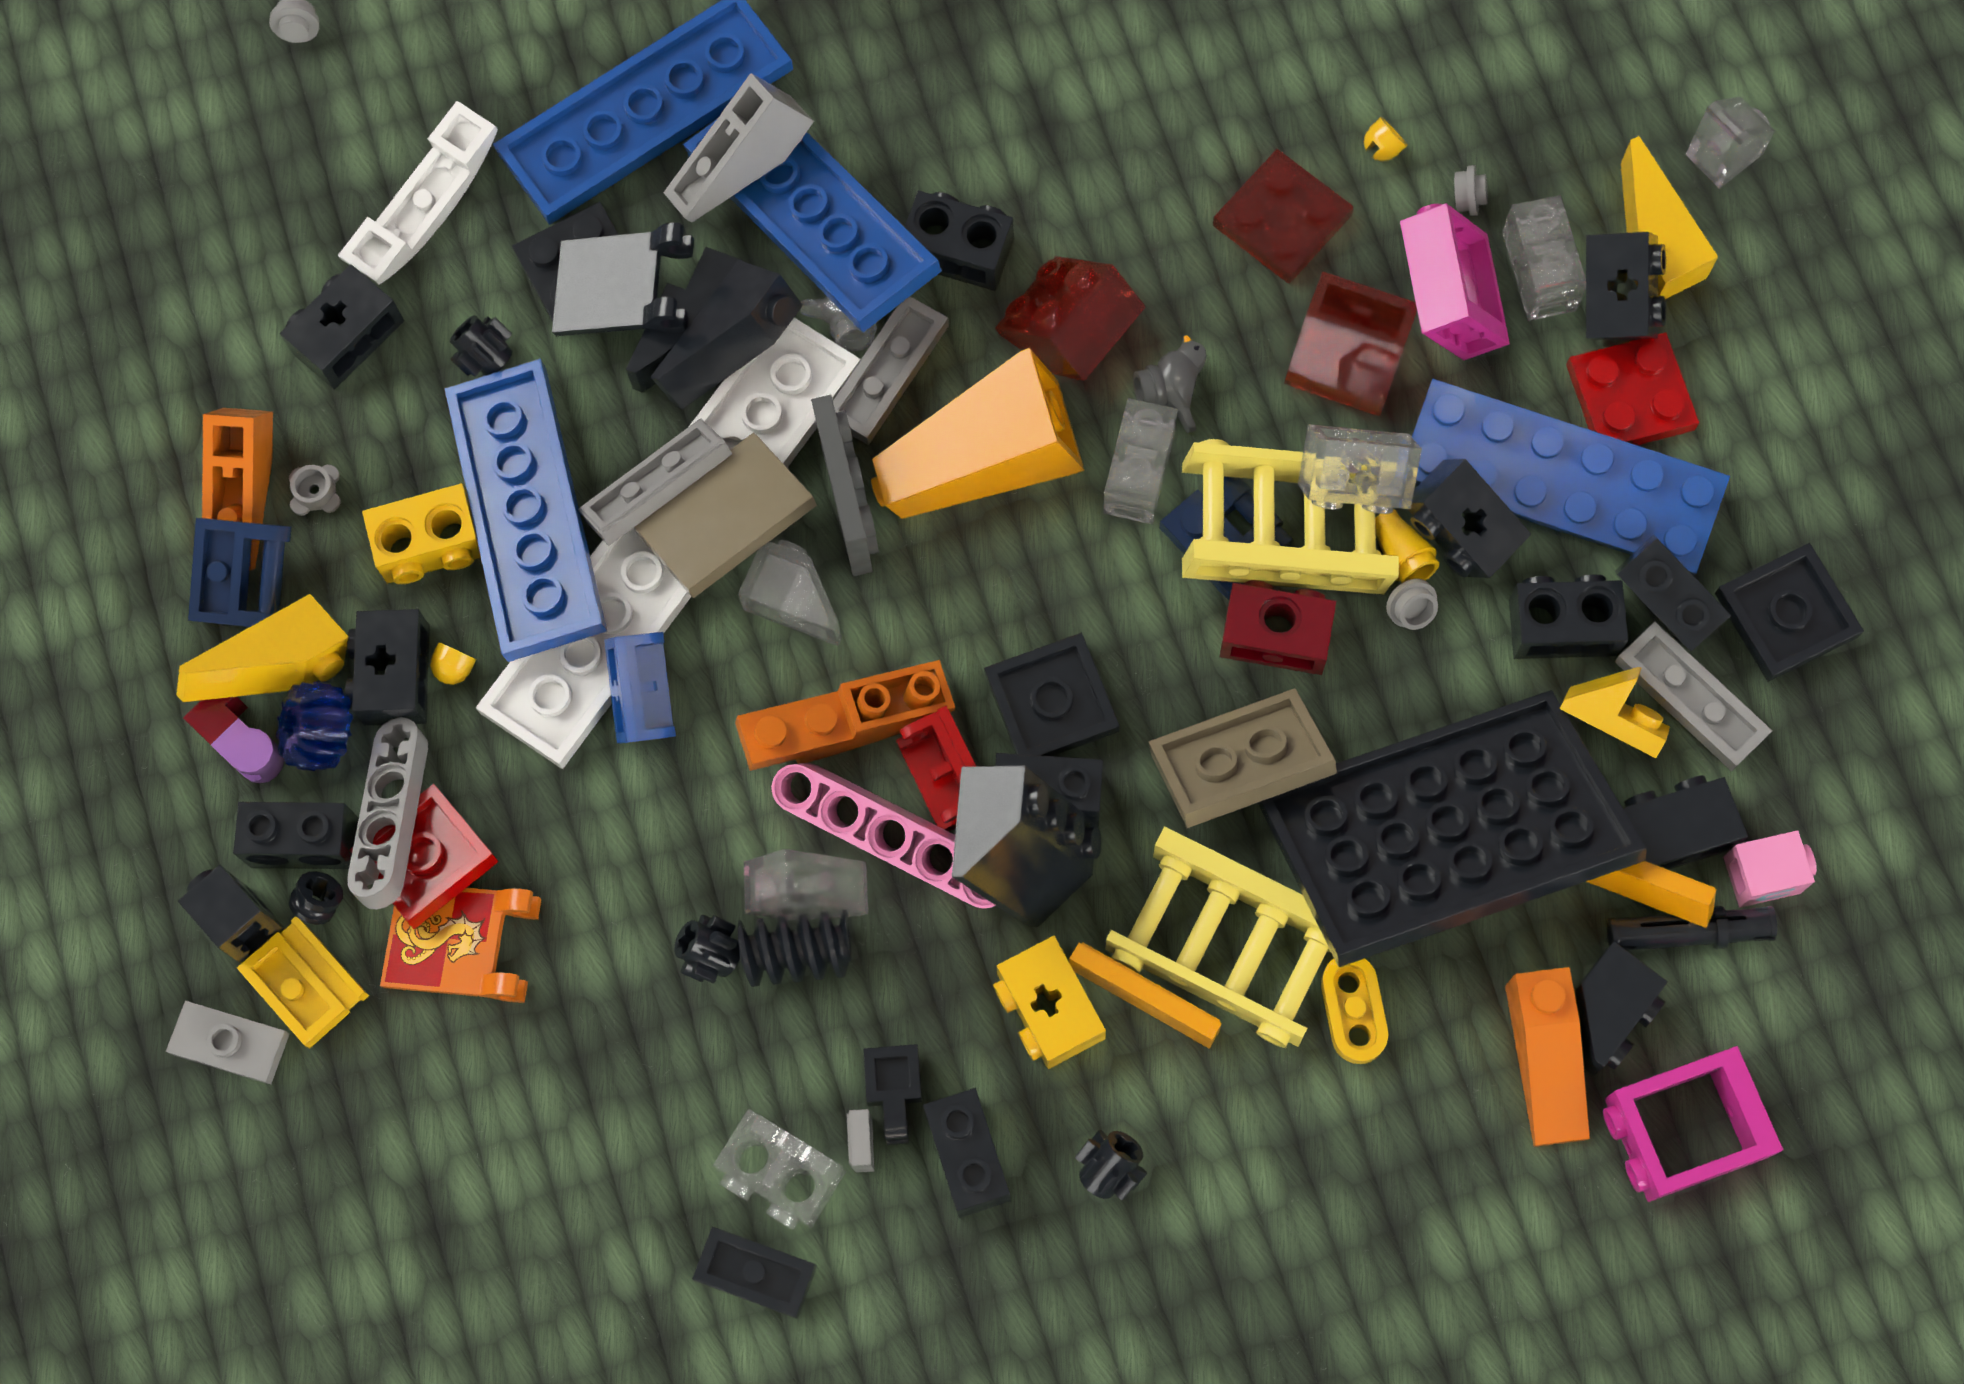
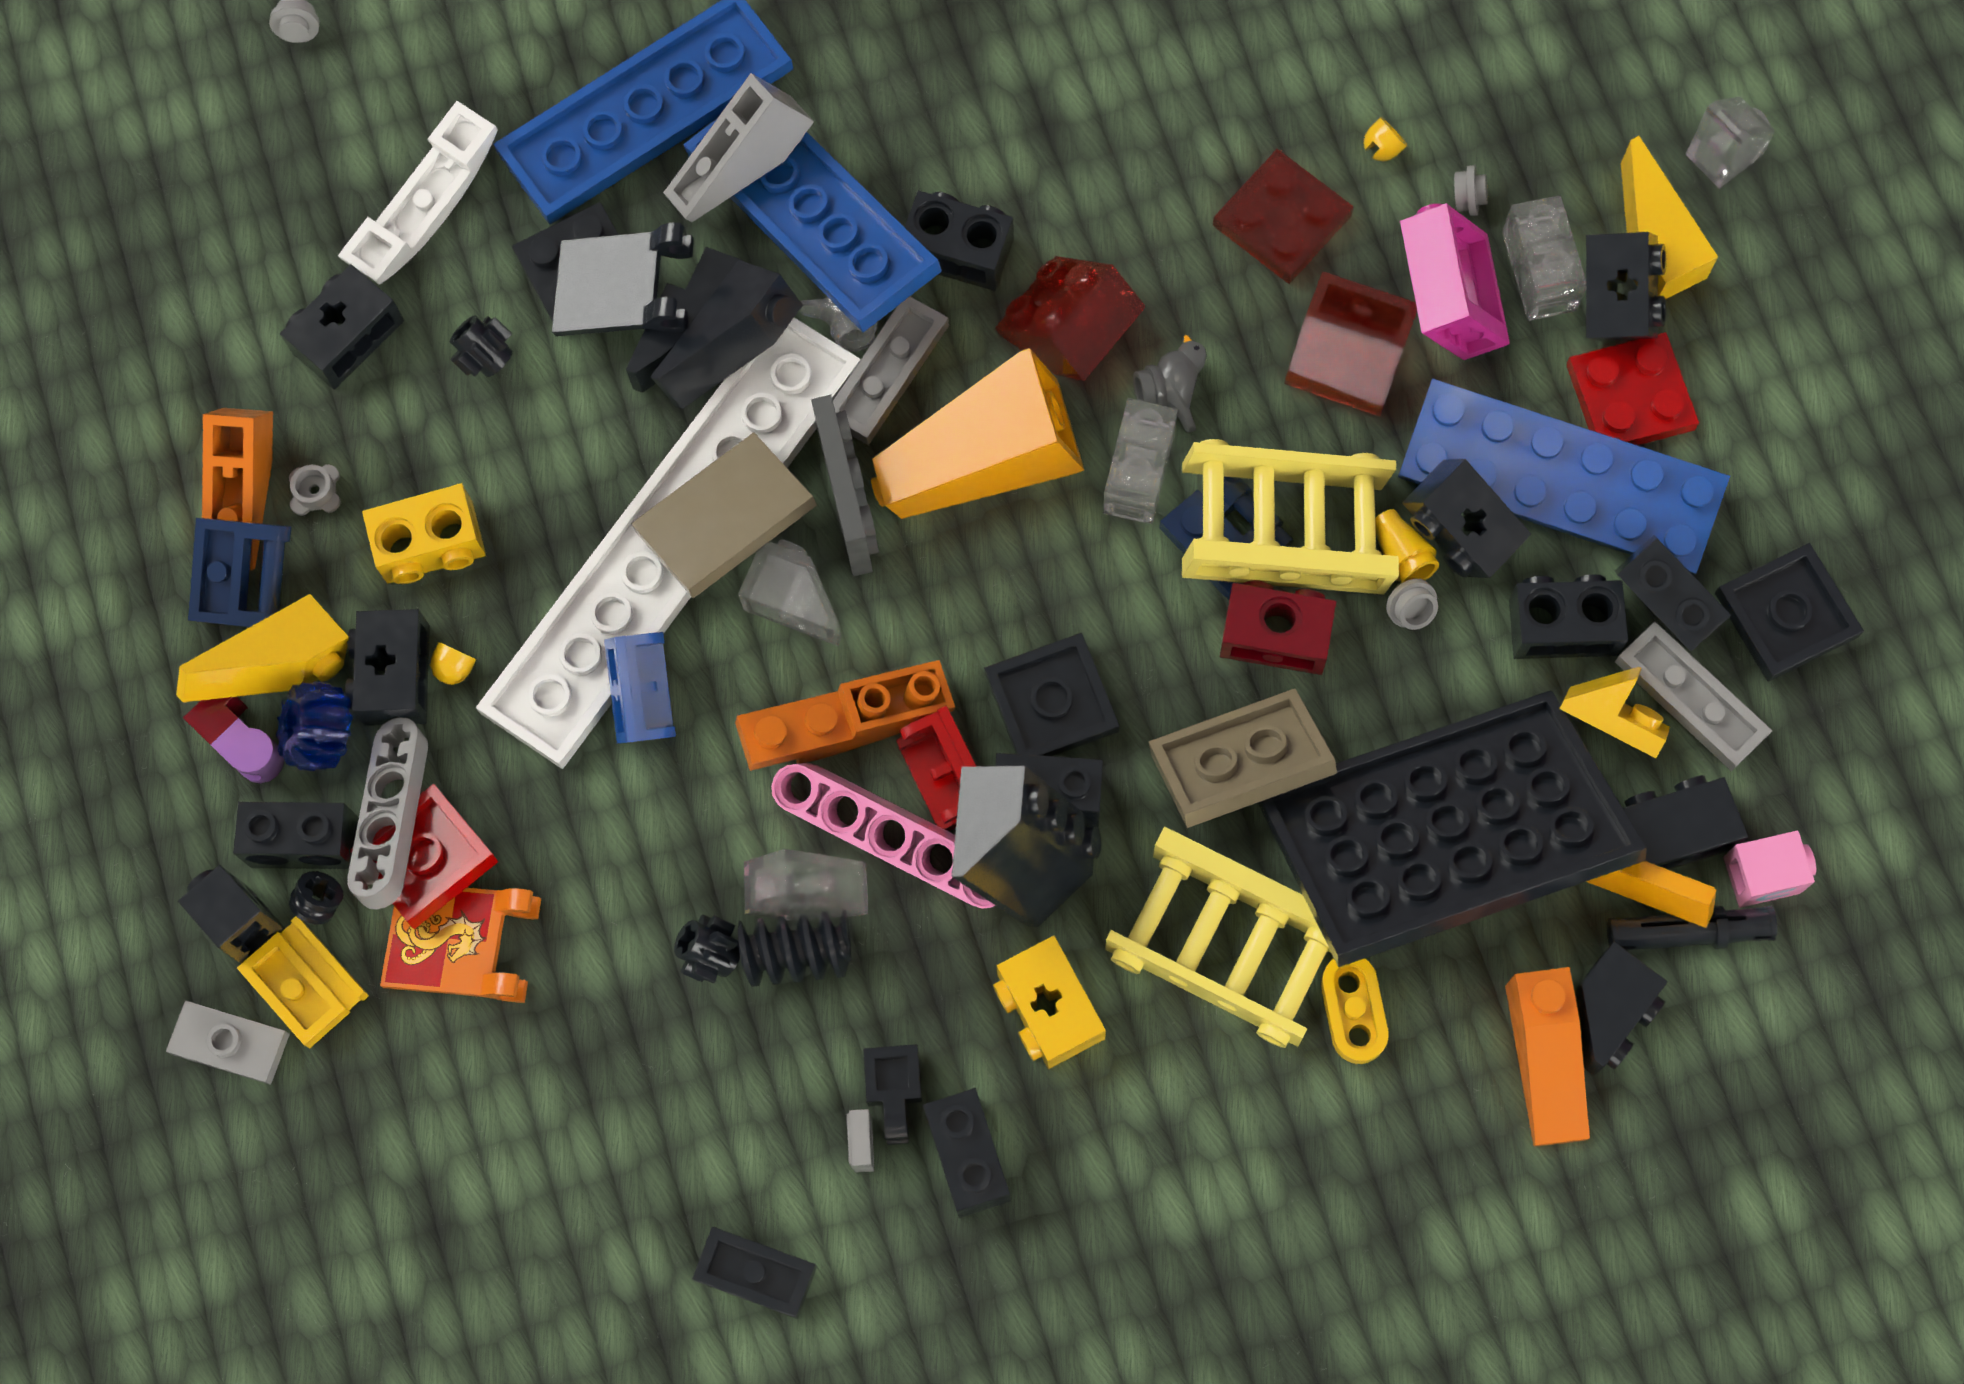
(525, 511): plate -> none
(655, 481): light grey tile -> none
(786, 1159): clear brick -> none
(1111, 1164): black gear -> none
(1145, 994): light orange tile -> none
(1337, 451): clear brick -> none
(1739, 1100): dark pink window -> none

